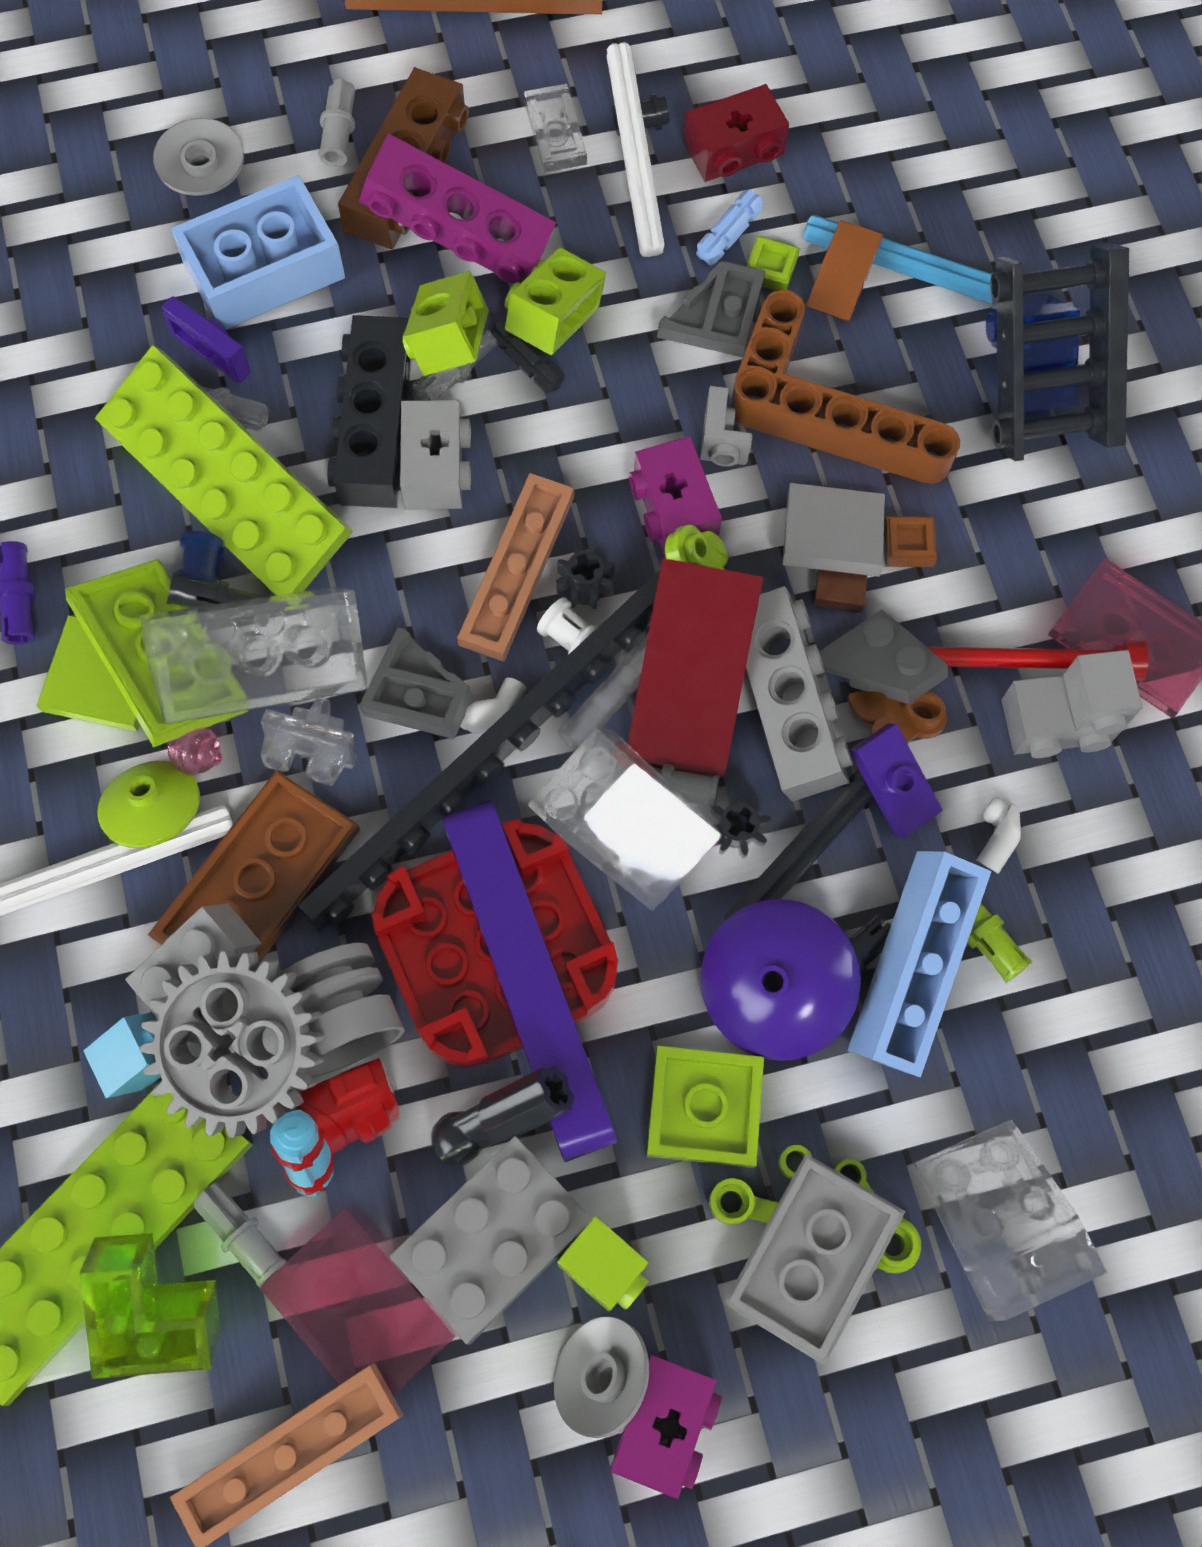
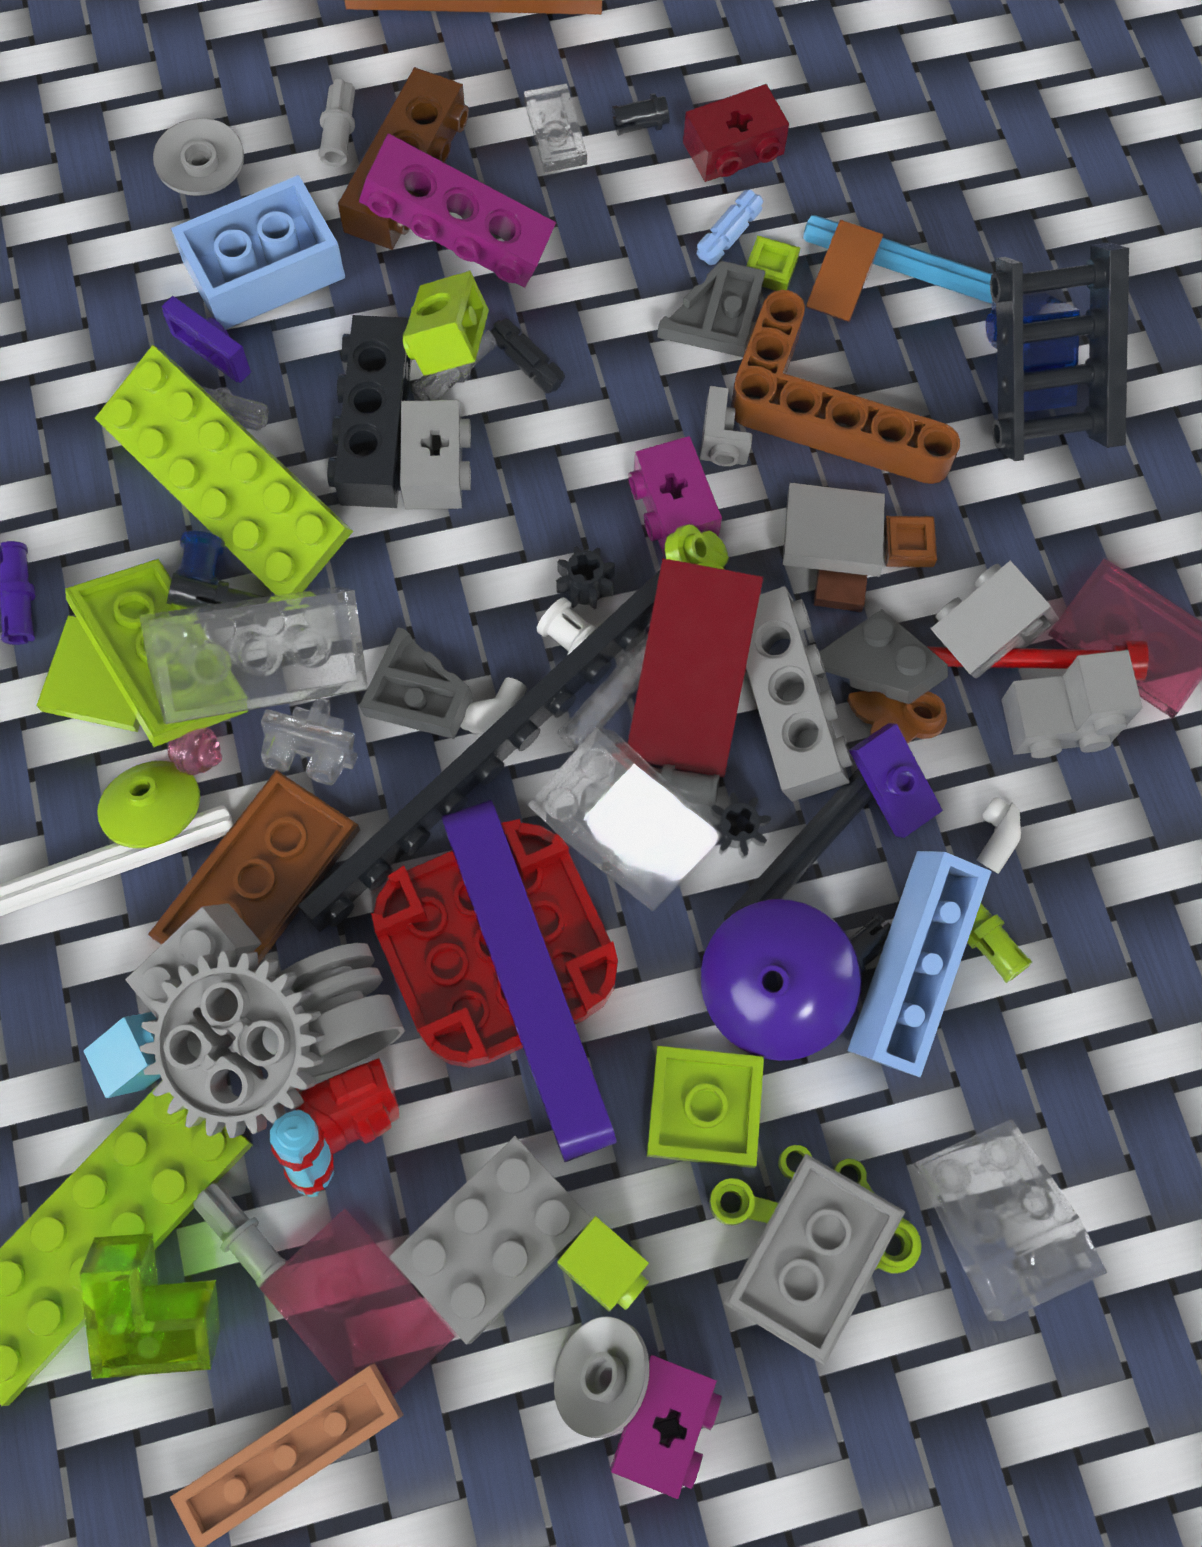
(502, 1115): black piece -> none
(516, 567): nougat plate -> none
(554, 300): lime brick -> none
(635, 150): white axle -> none
(993, 619): none -> light grey brick

